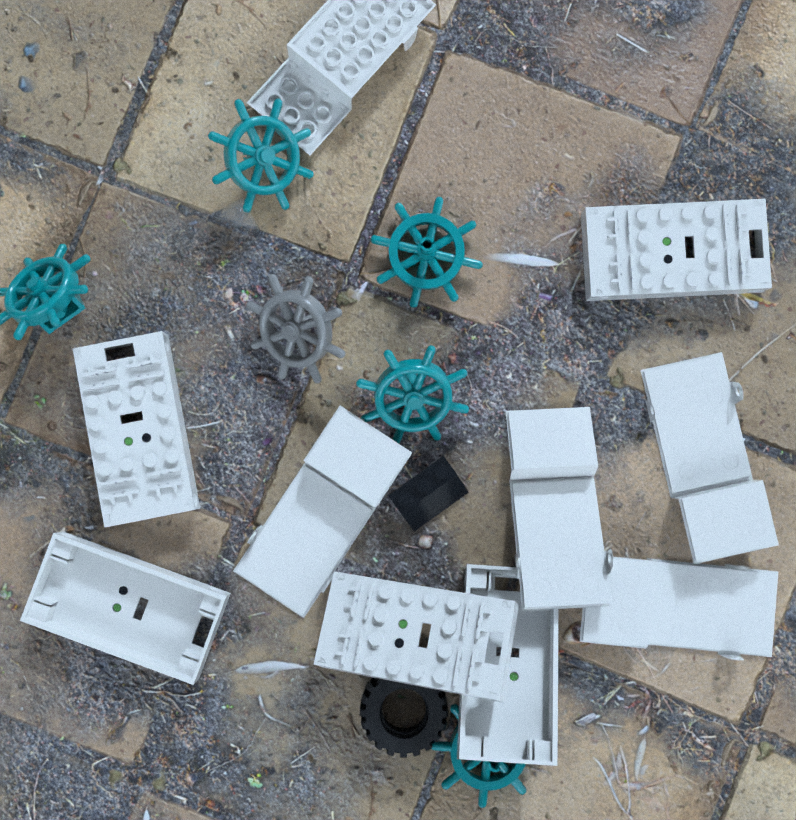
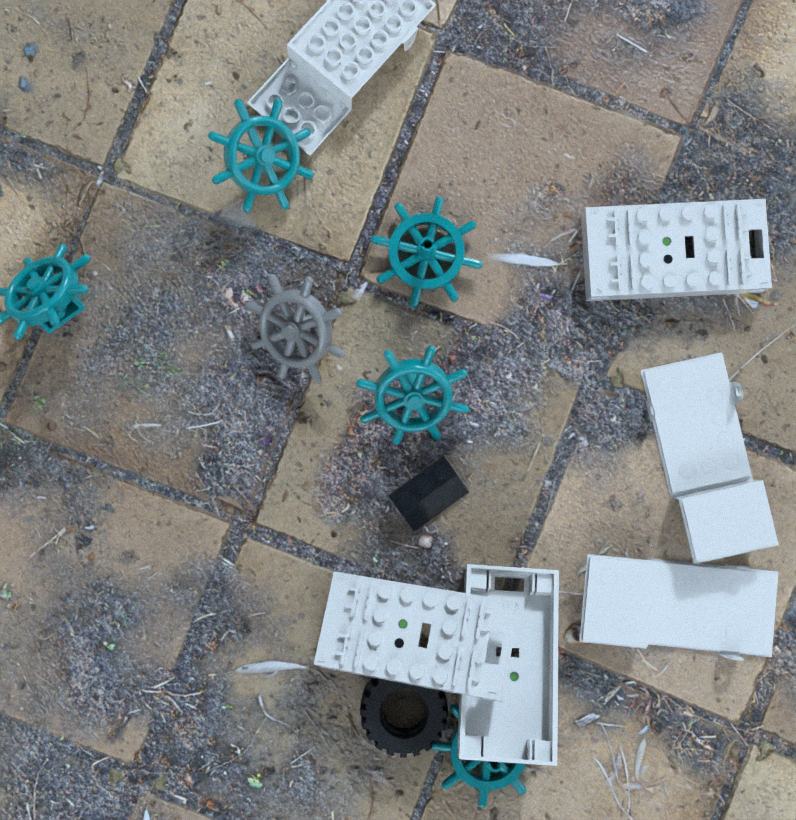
(93, 596): white piece -> none
(142, 464): white piece -> none
(322, 511): white piece -> none
(557, 510): white piece -> none

